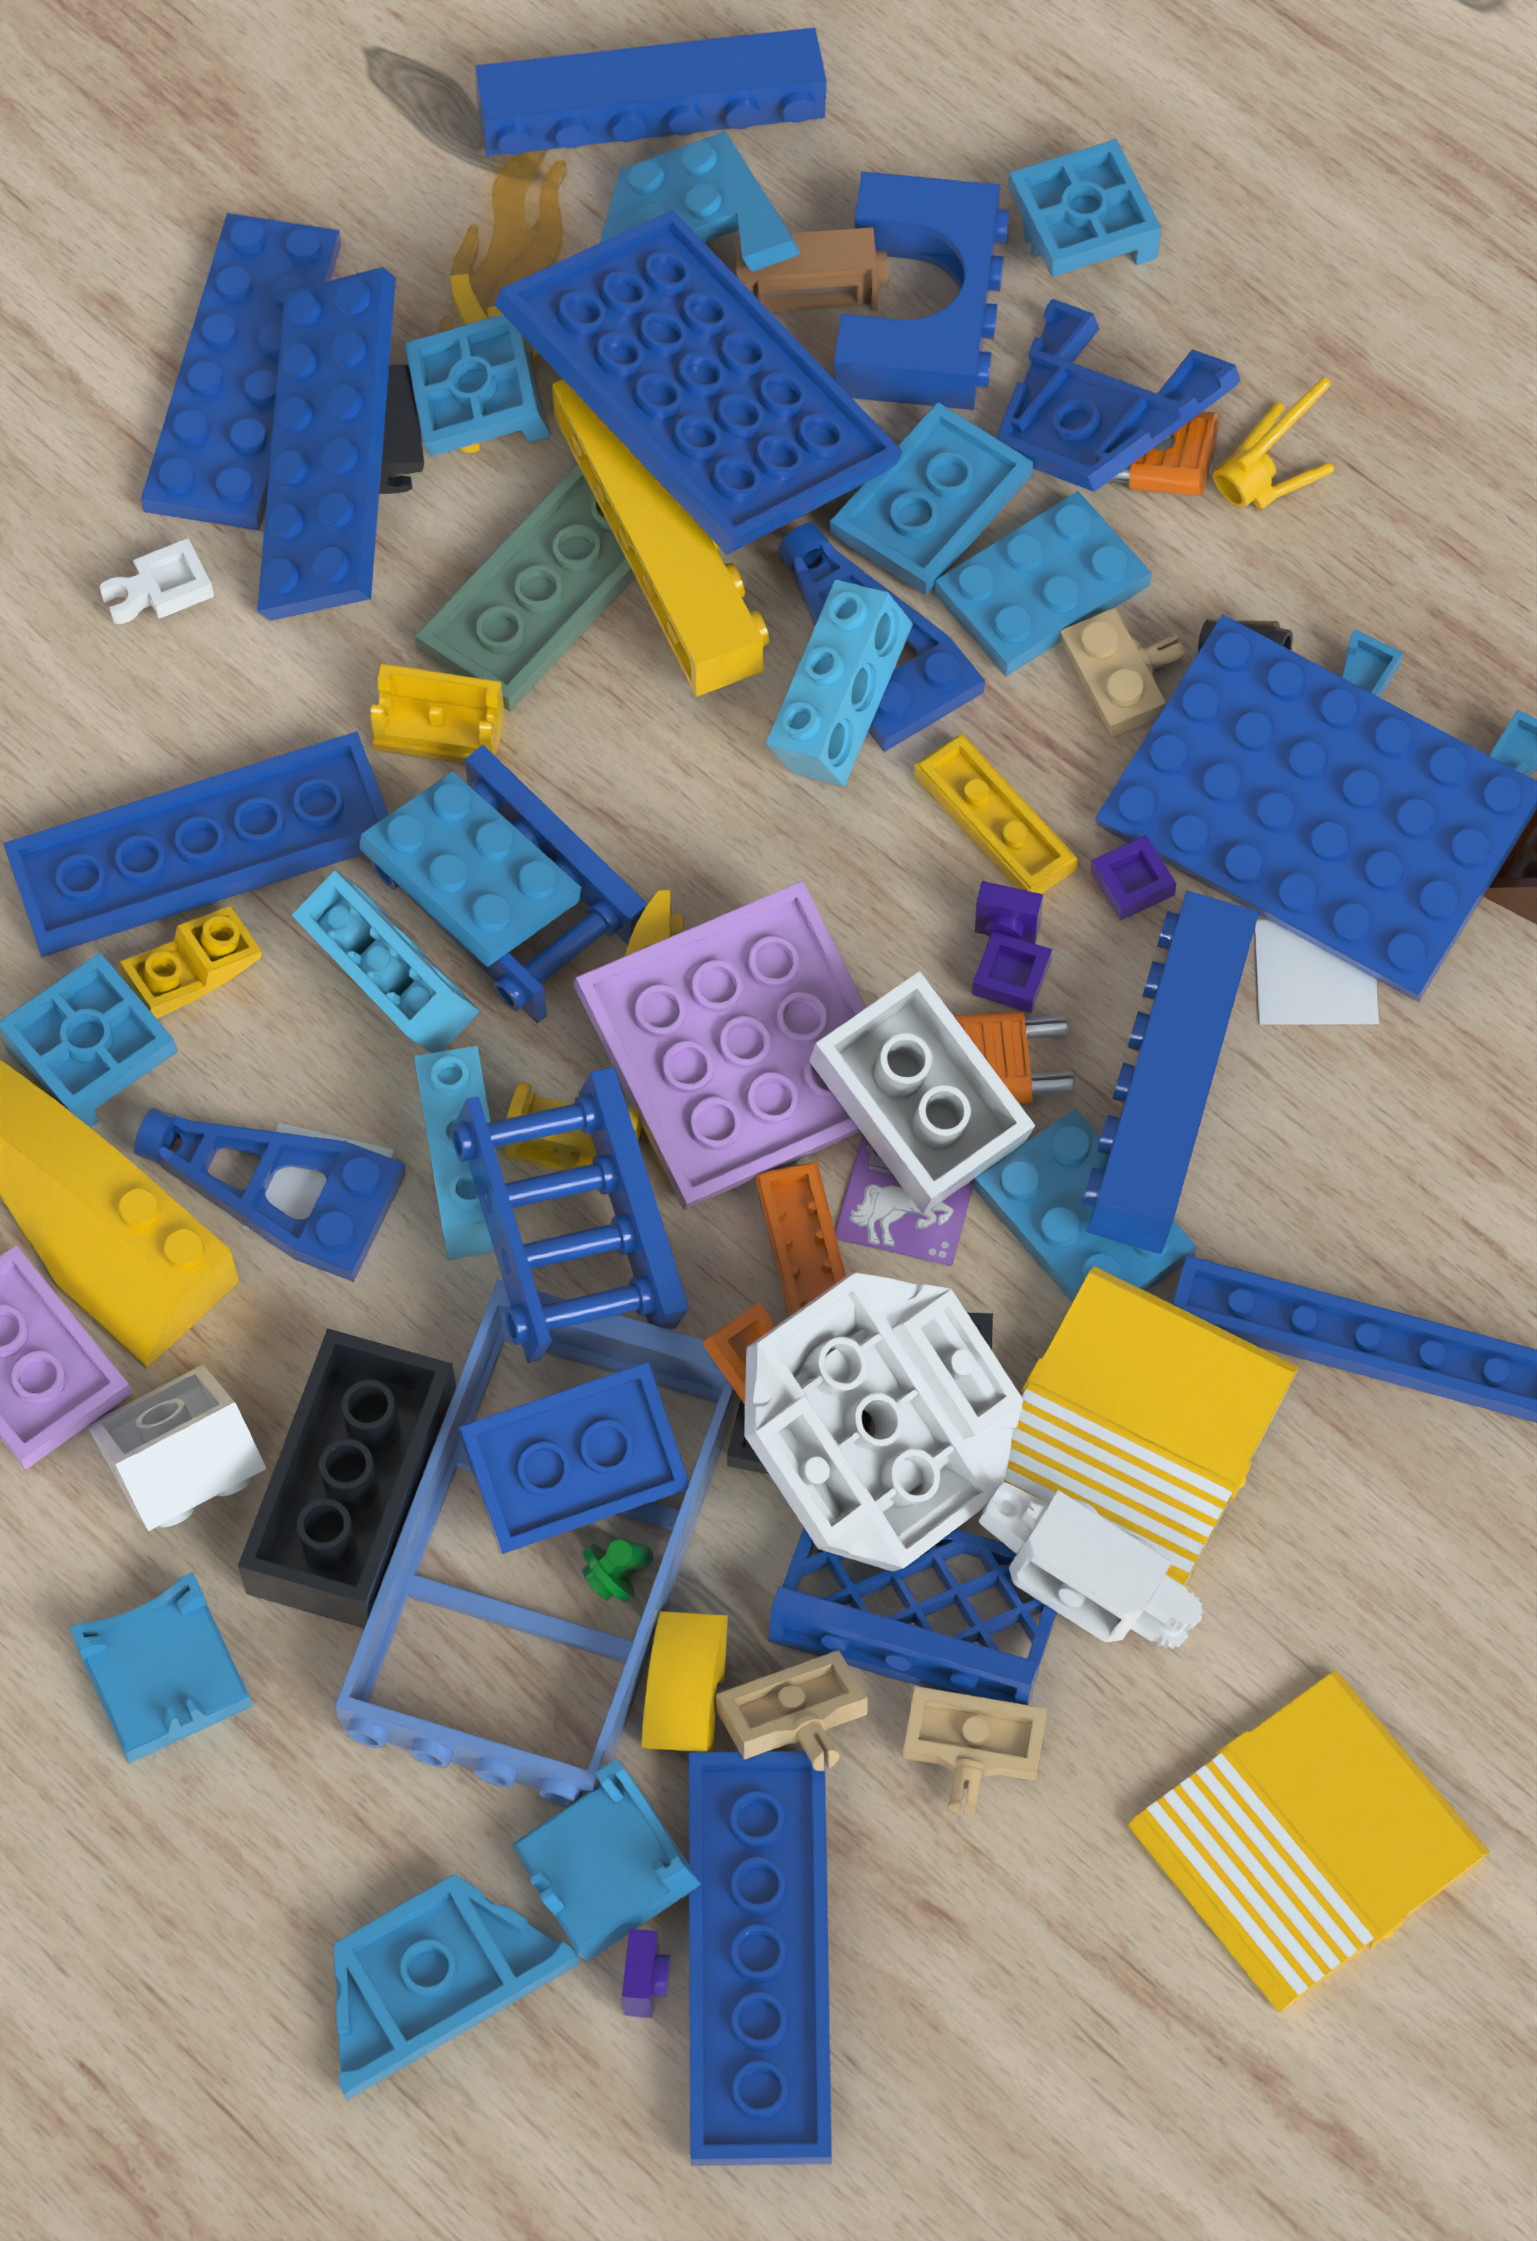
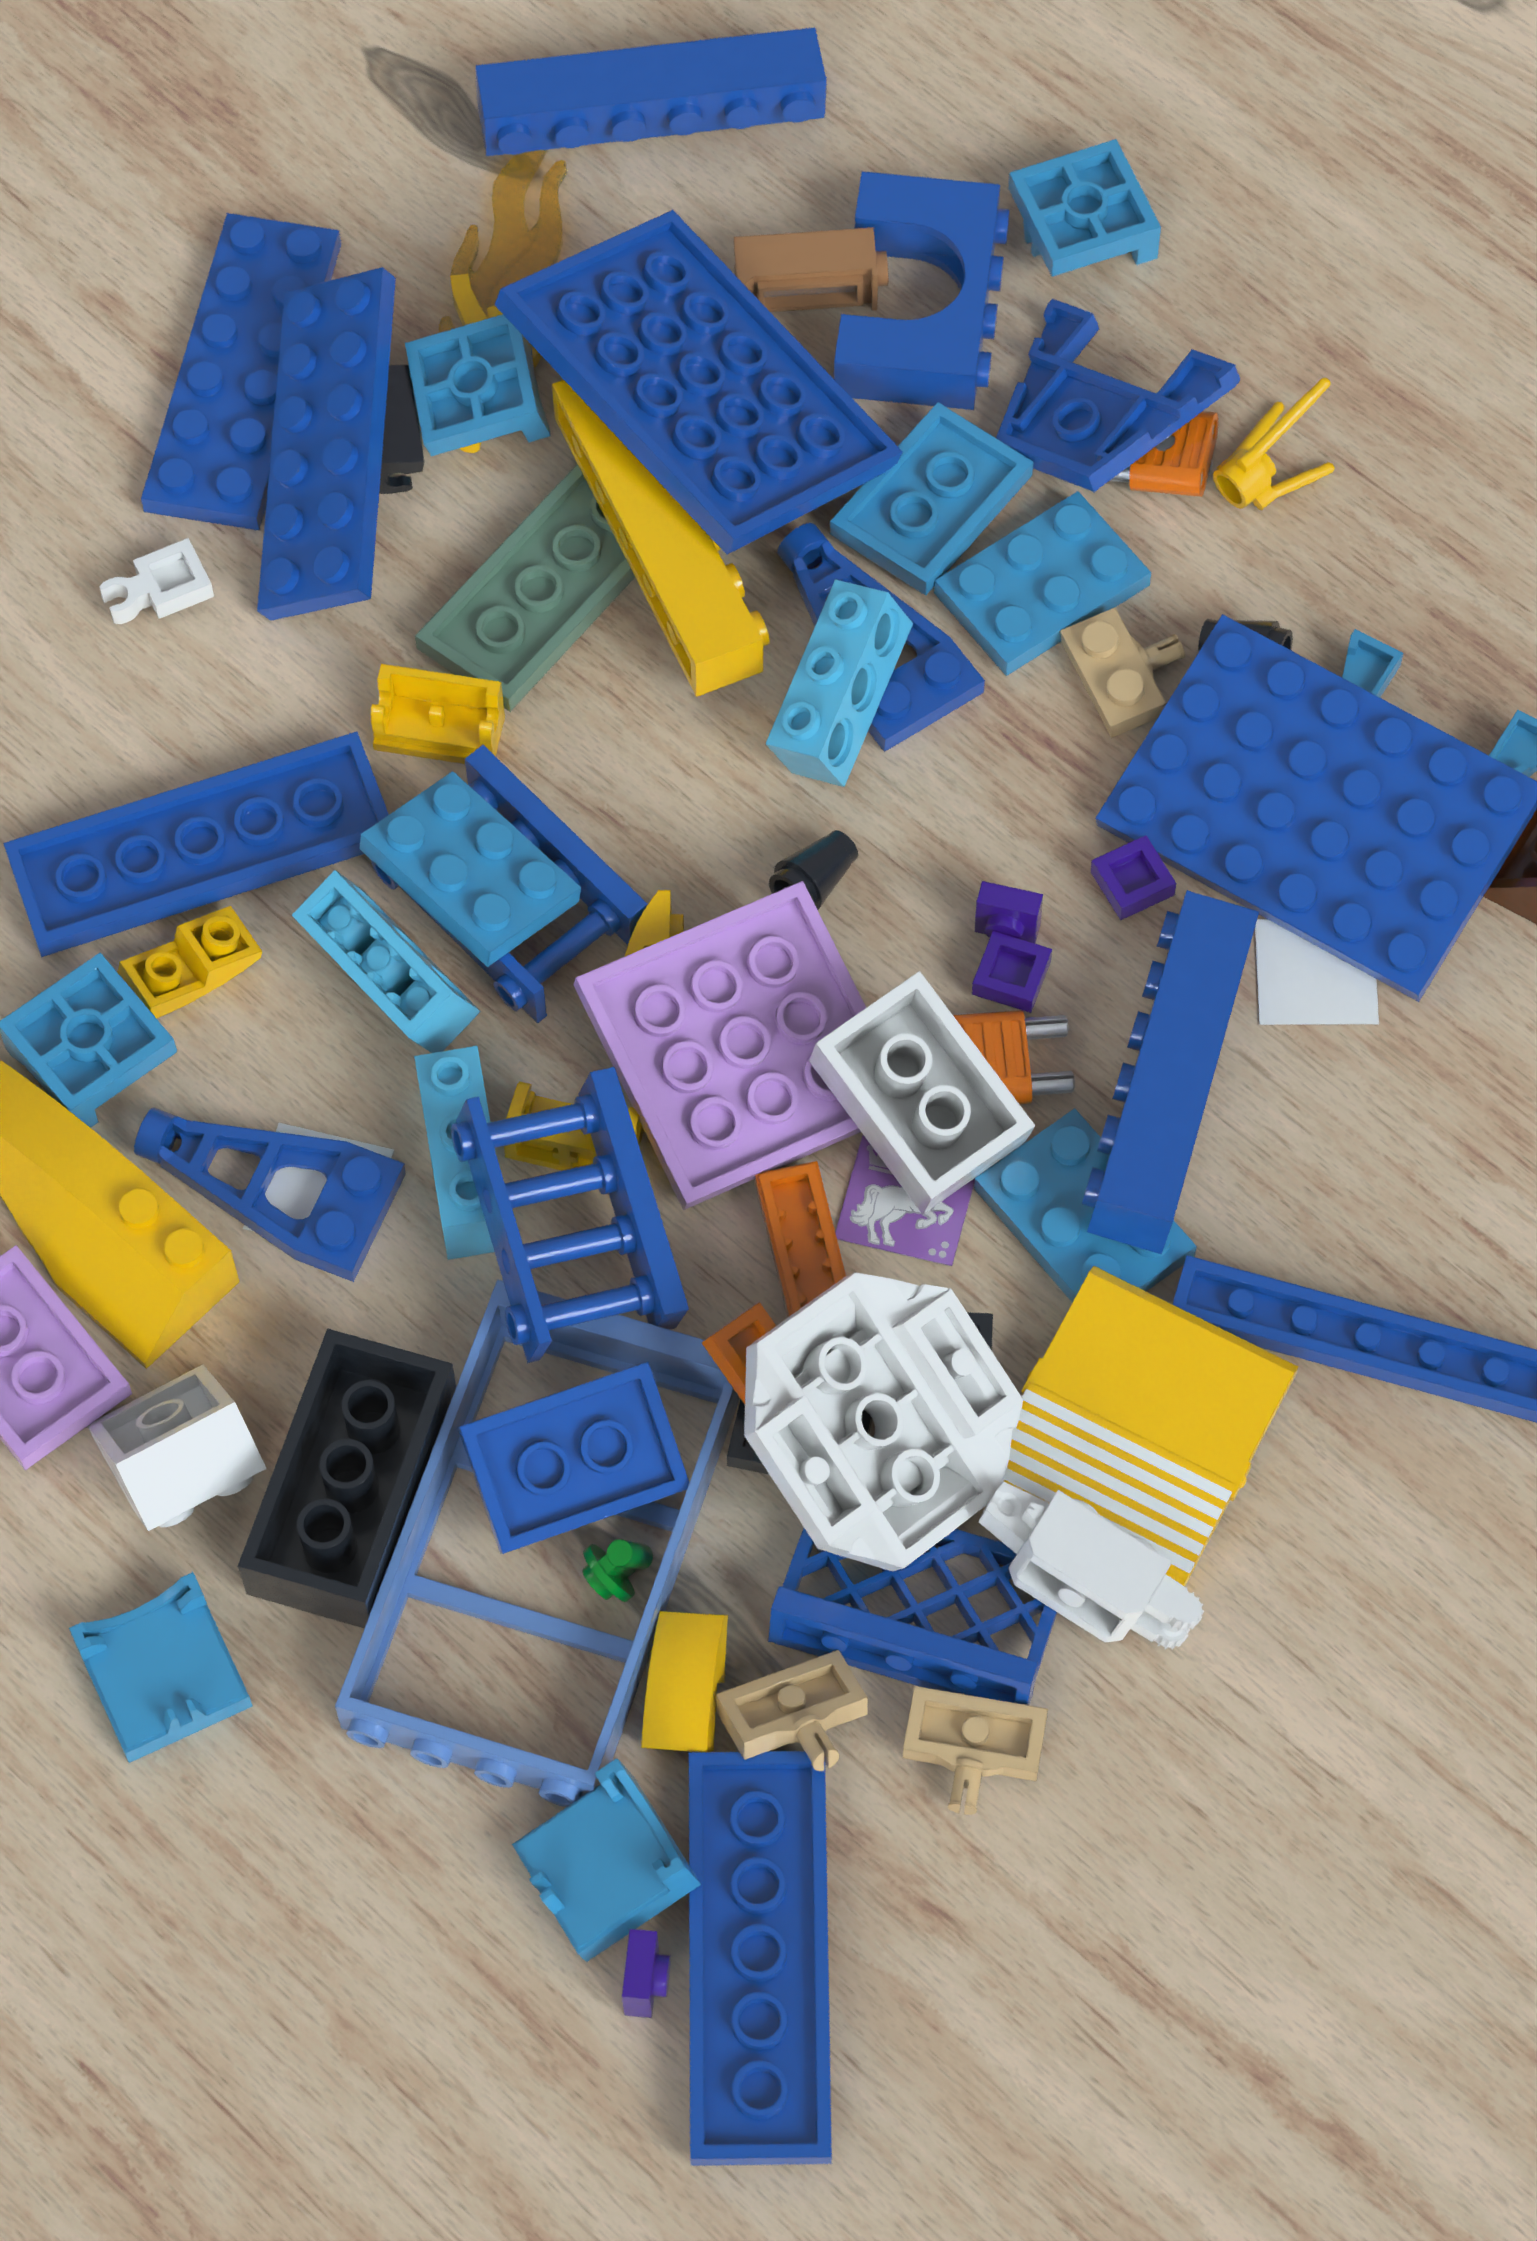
(432, 1976): dark azure wing -> none
(710, 193): dark azure wing -> none
(817, 865): none -> black cone
(995, 816): yellow tile -> none
(1308, 1840): yellow piece -> none

